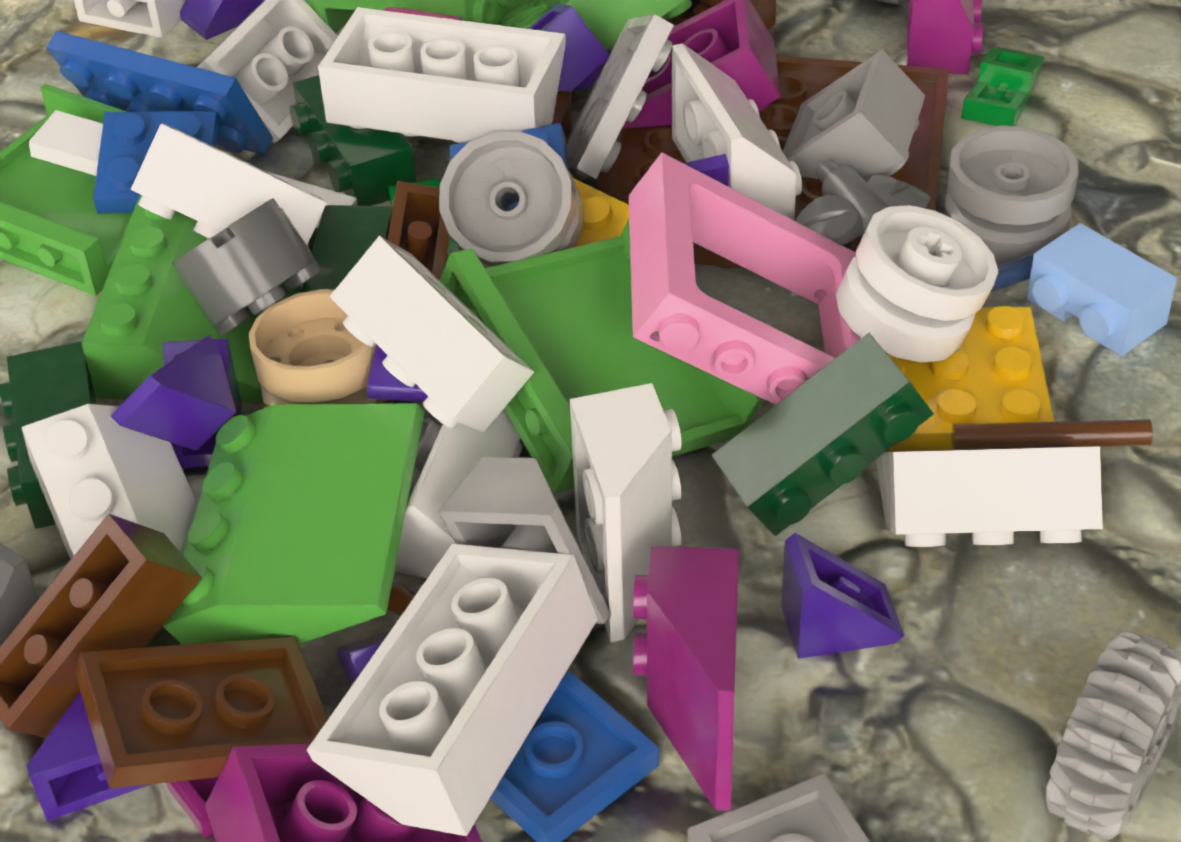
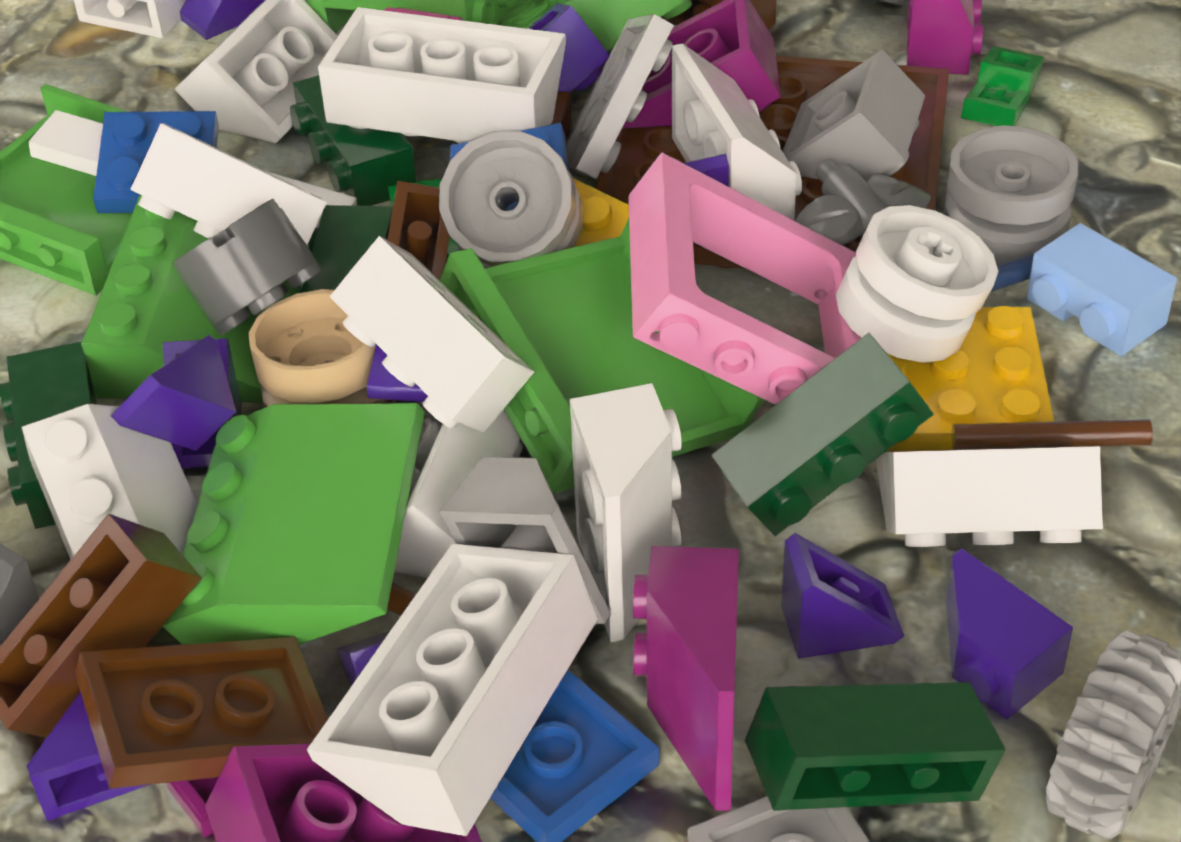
(155, 85): blue plate -> none
(872, 745): none -> dark green brick
(1001, 637): none -> dark purple slope

